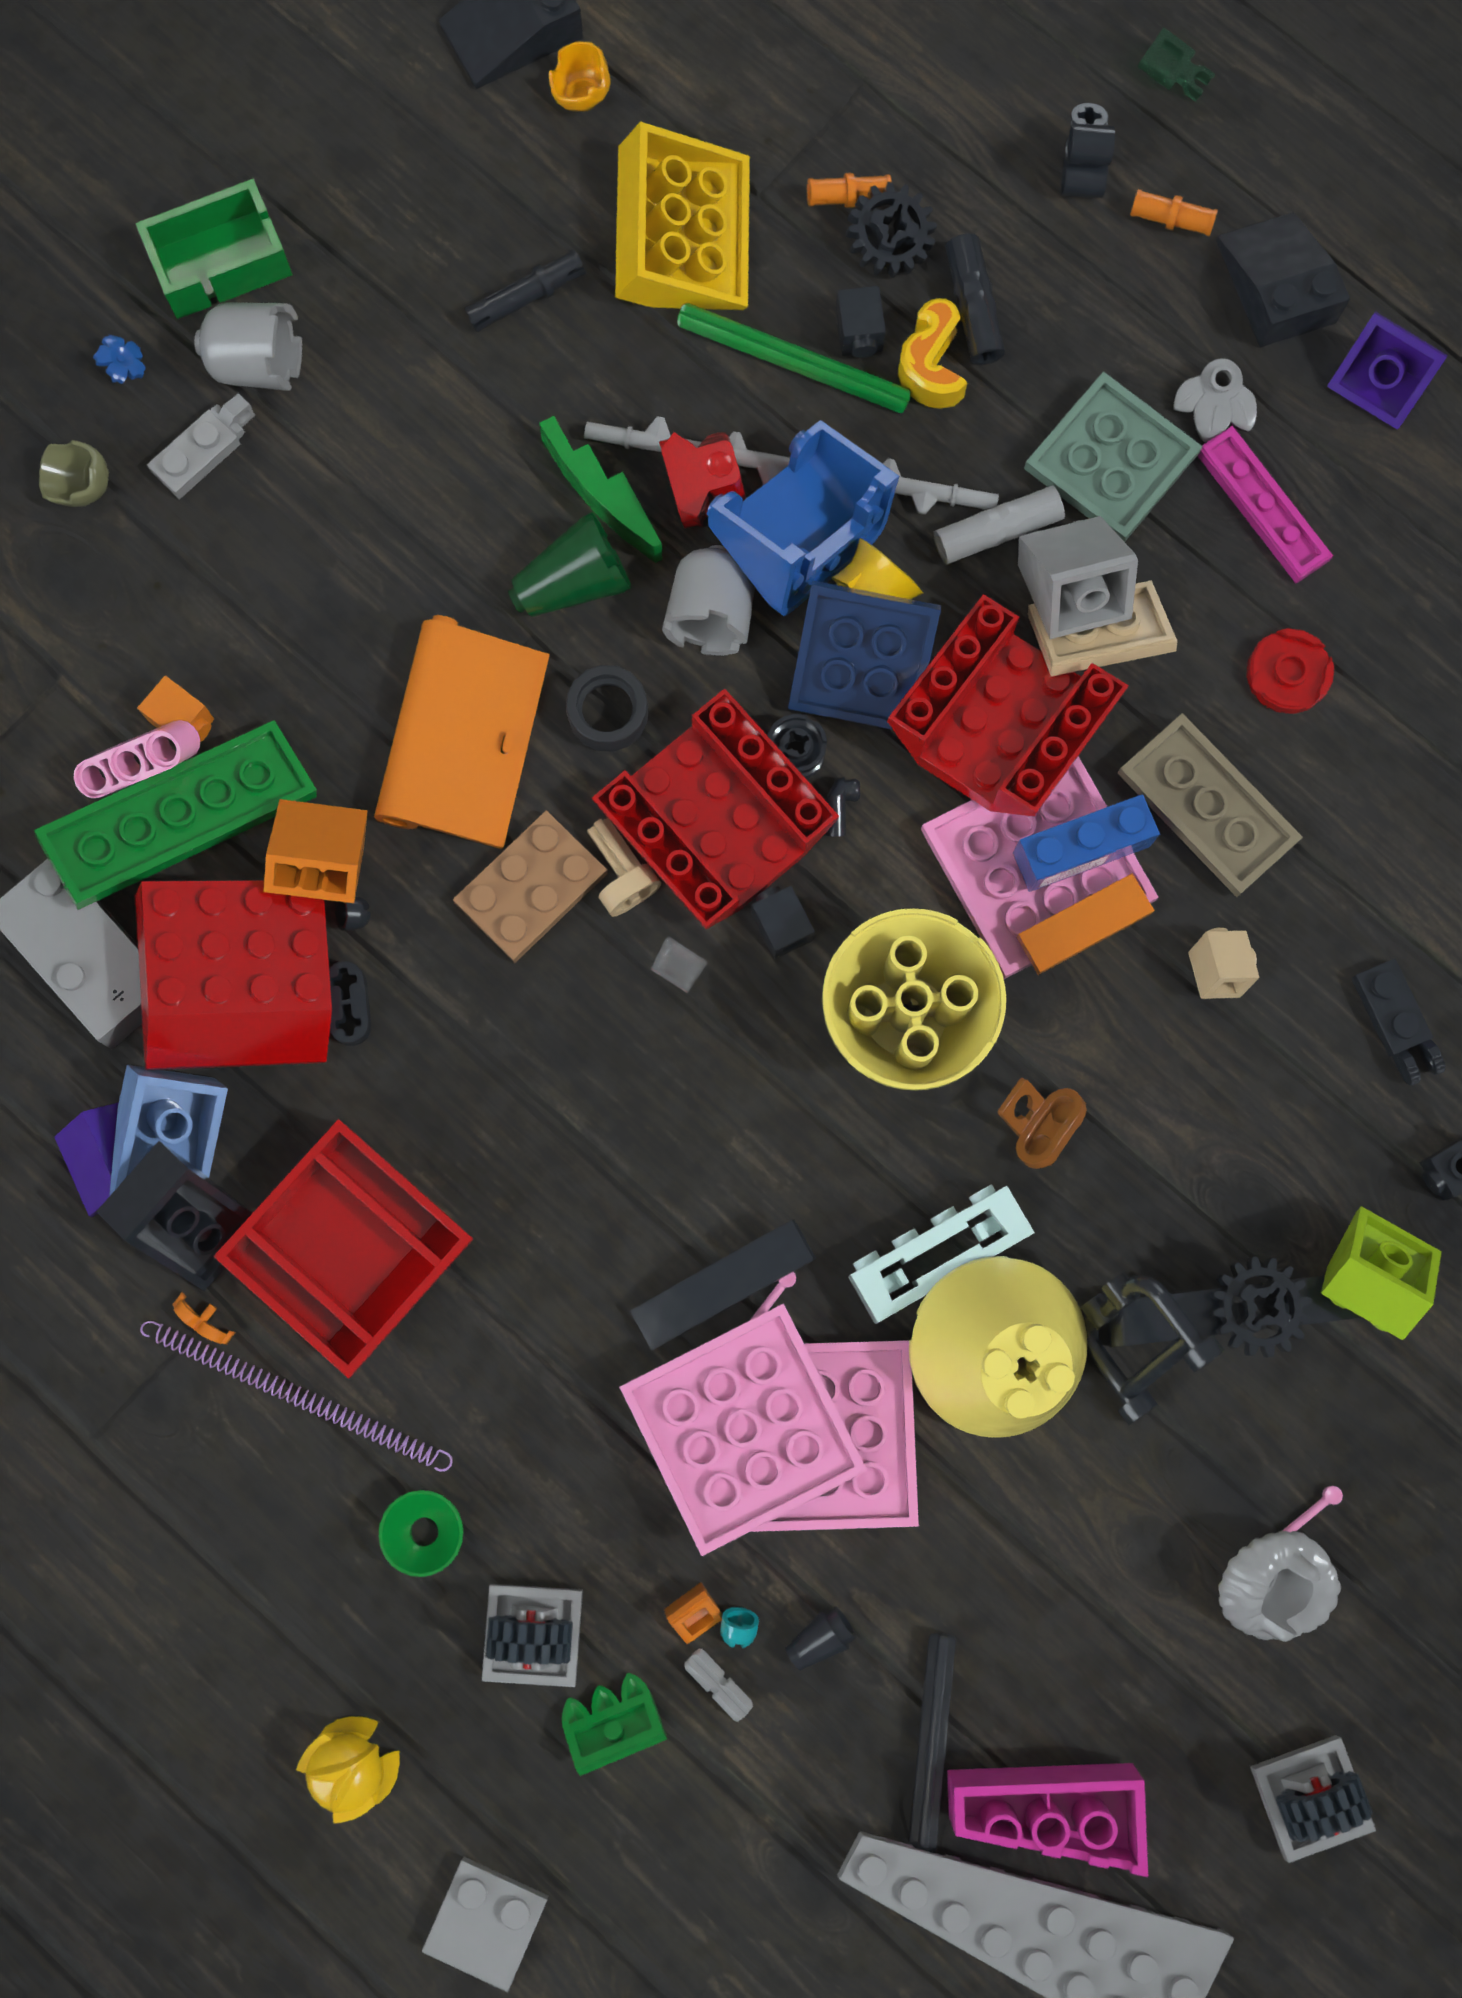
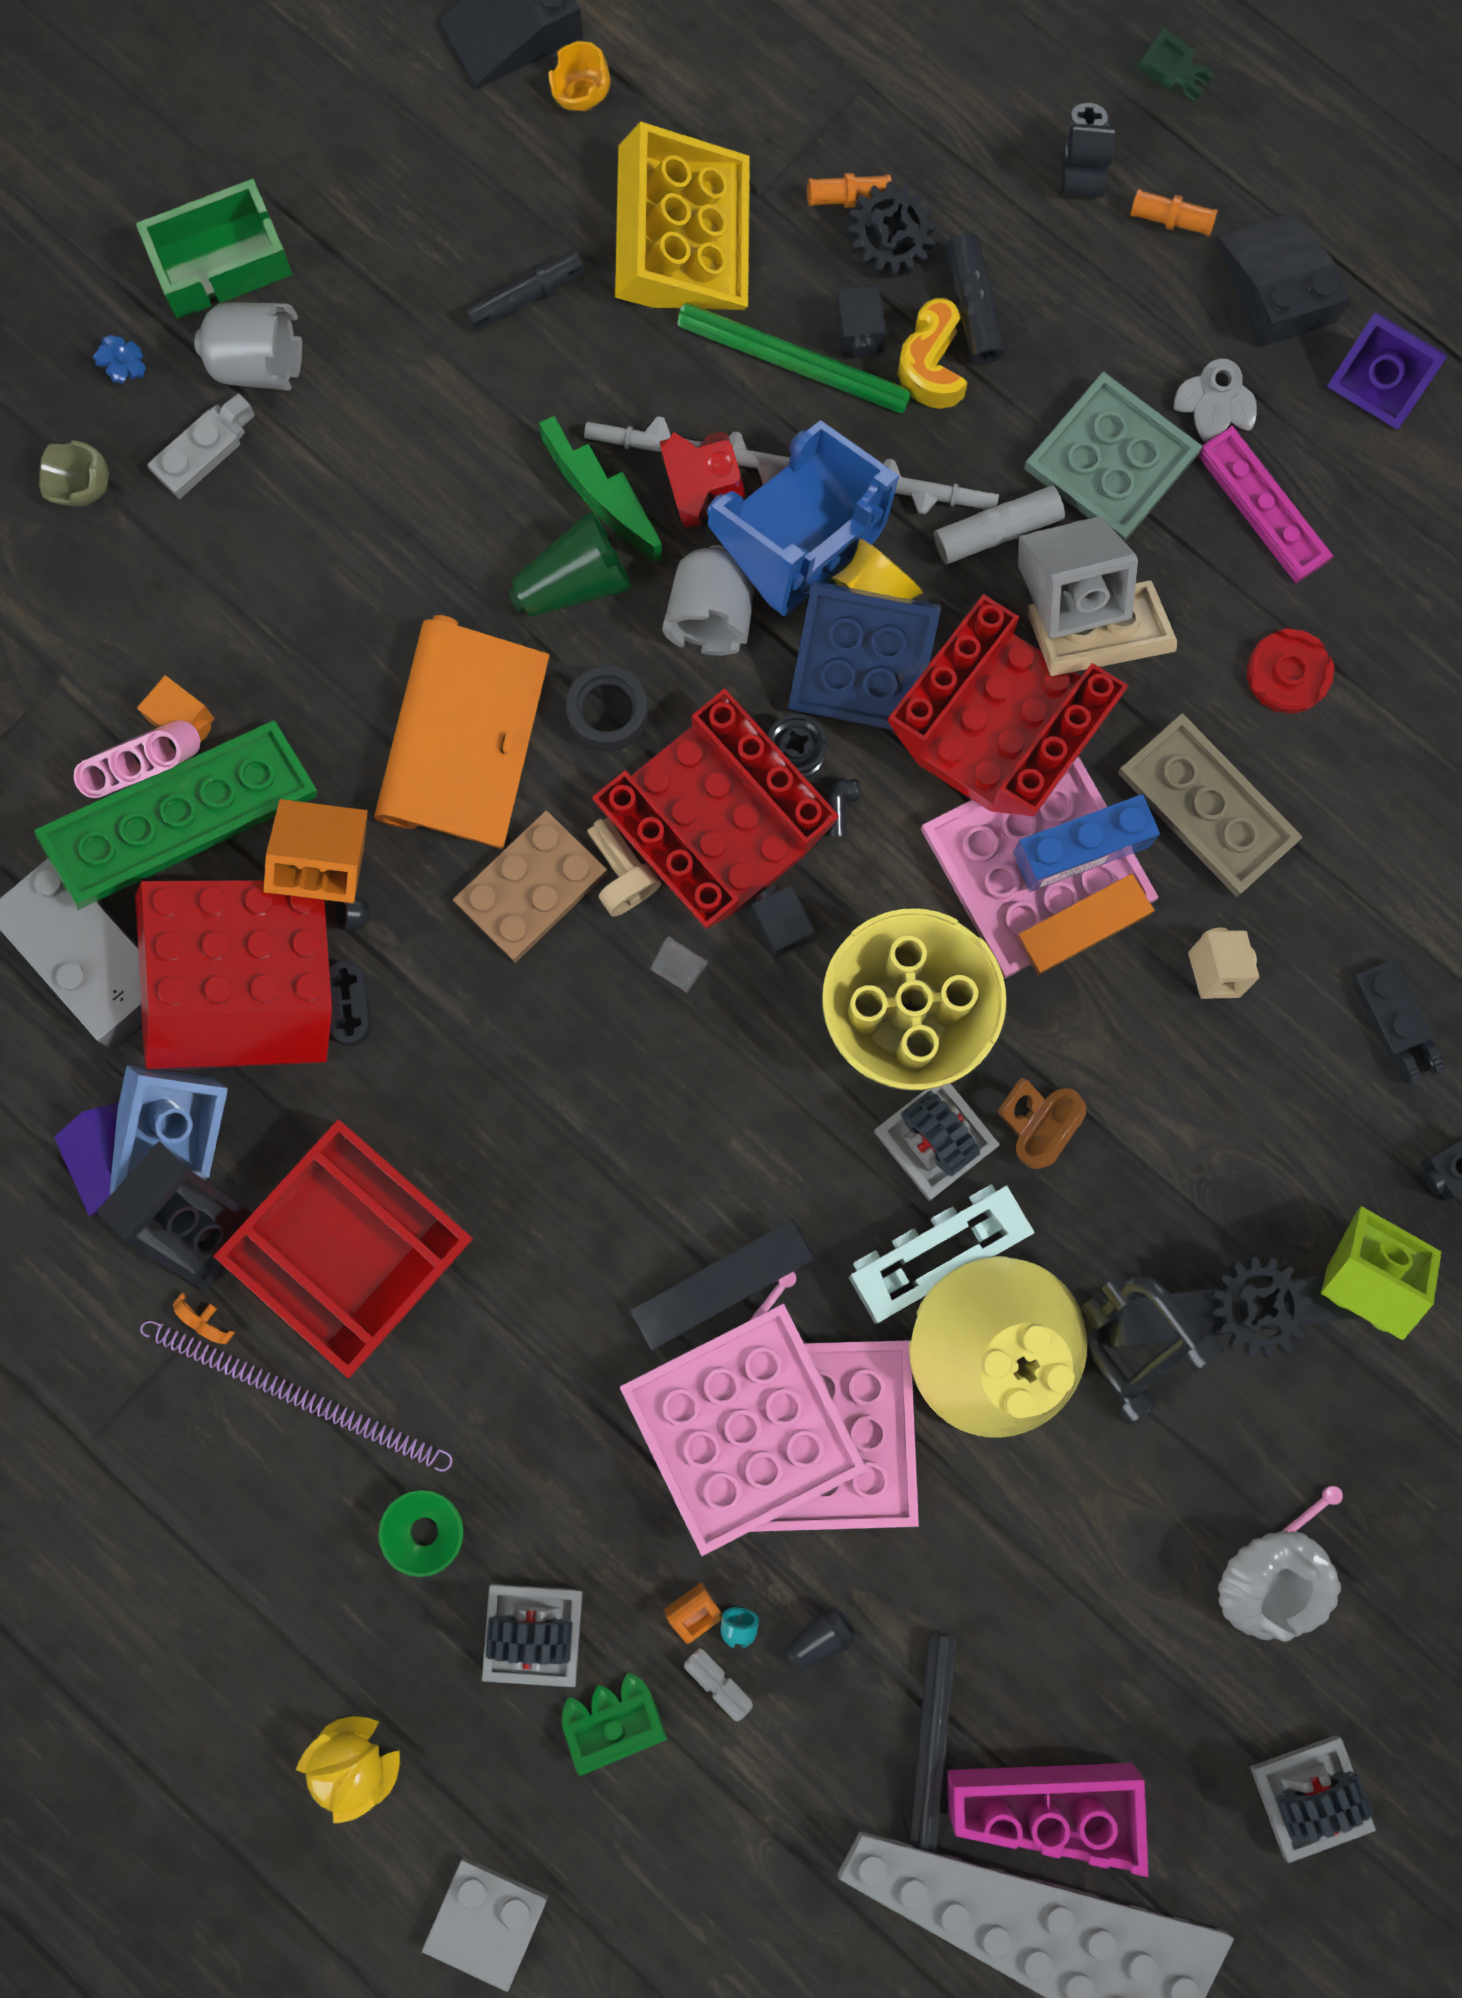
(936, 1139): none -> plate

